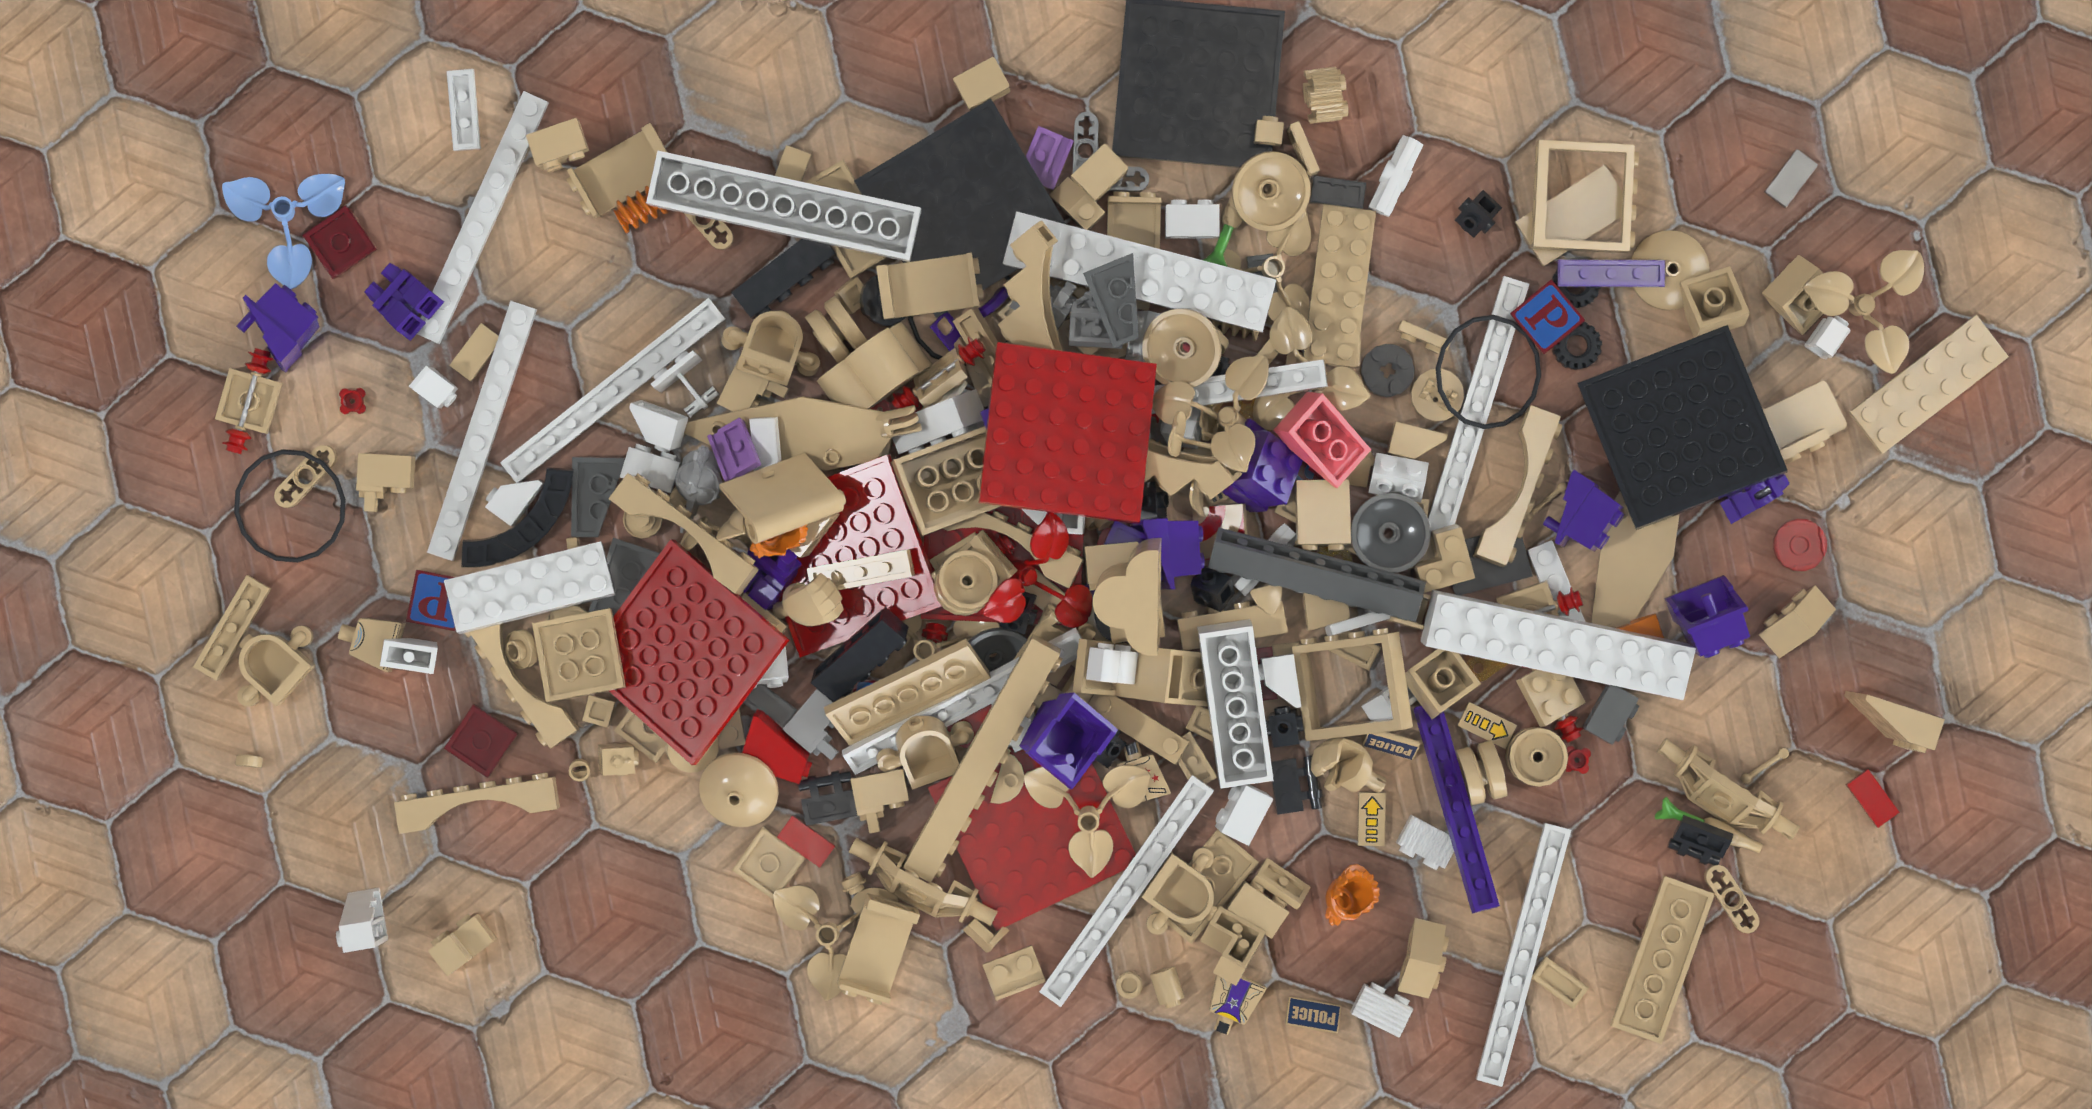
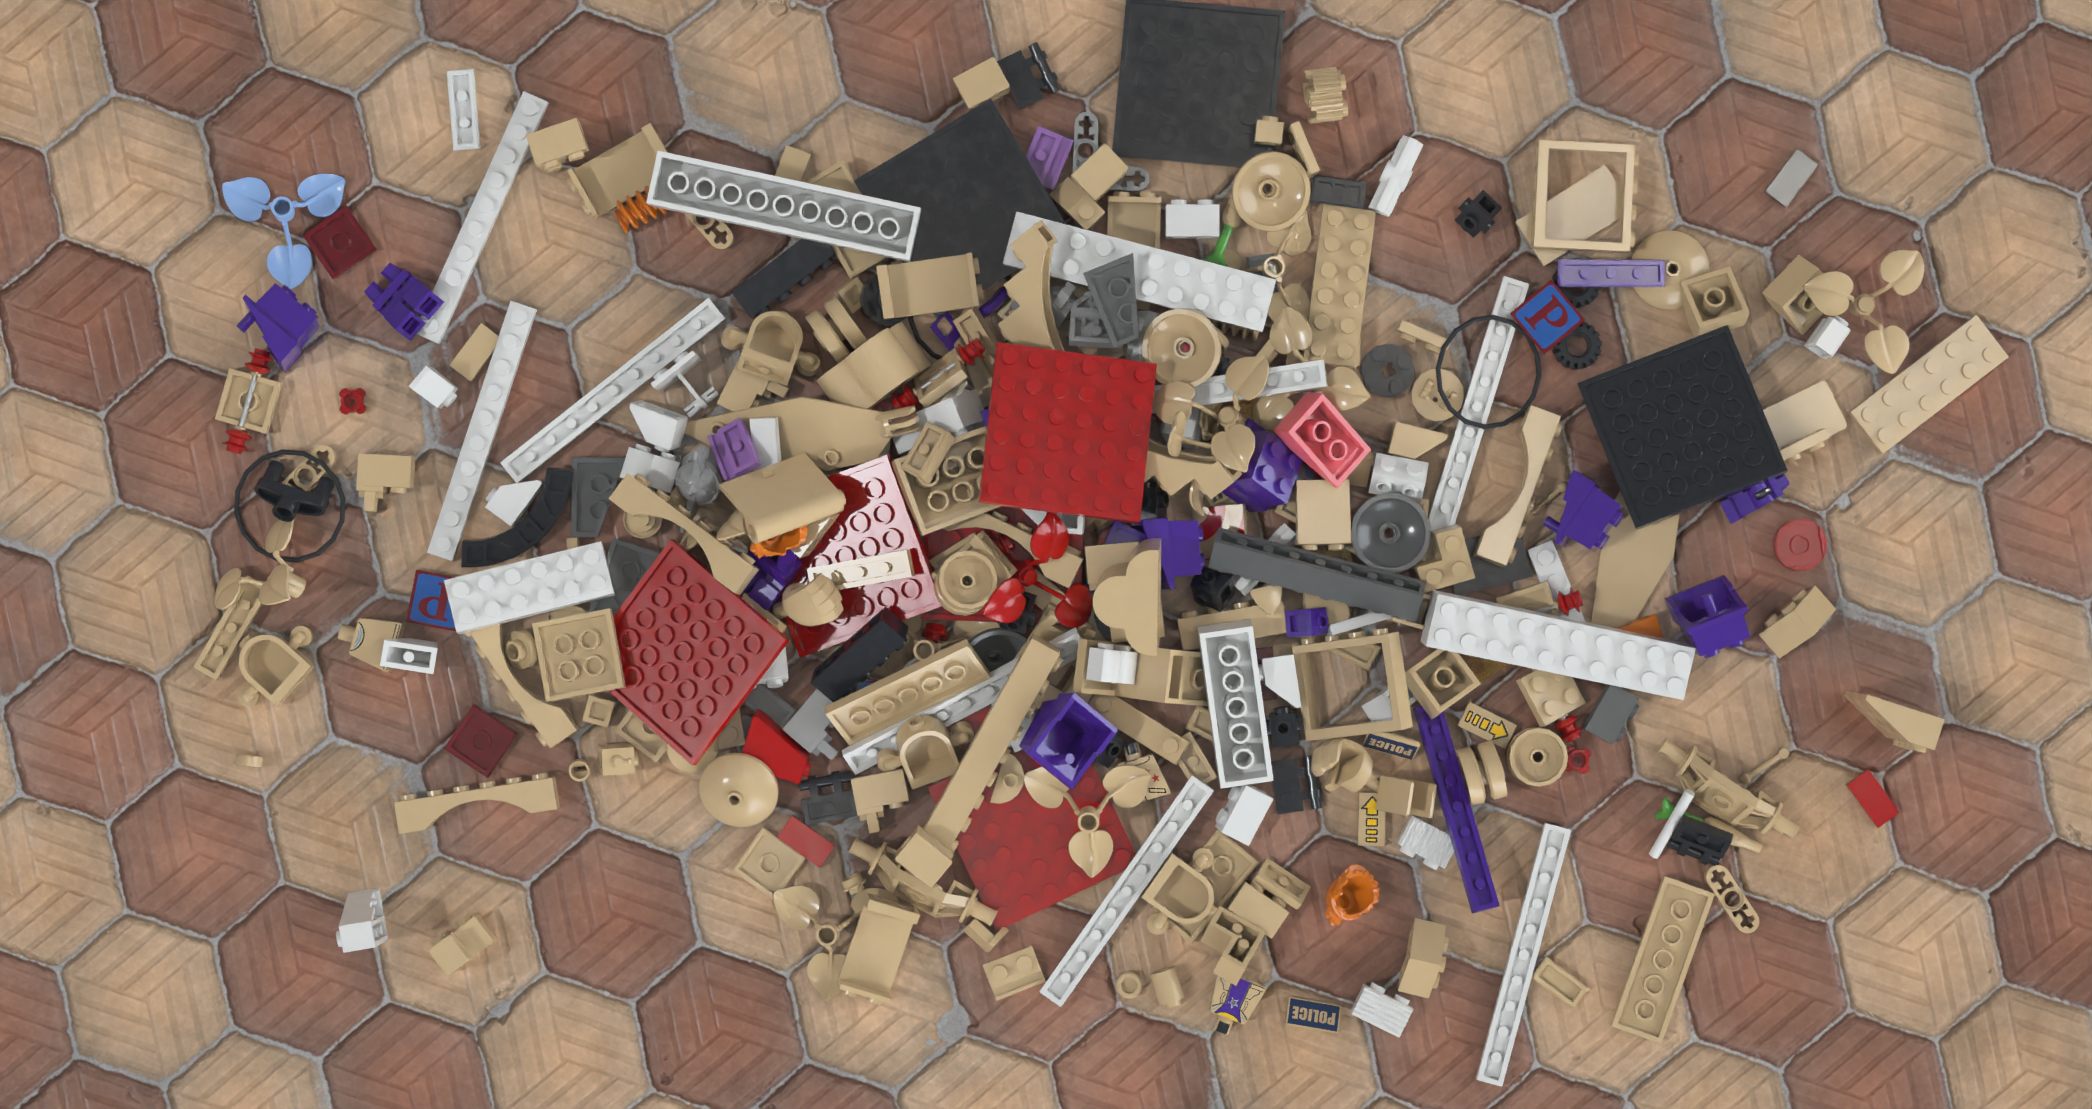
(279, 585): none -> tan plant
(291, 500): none -> black connector
(924, 856): none -> tan piece
(928, 452): none -> tan slope
(1021, 80): none -> black plate
(1306, 622): none -> dark purple bracket
(1406, 796): none -> tan piece
(1672, 823): none -> white bar

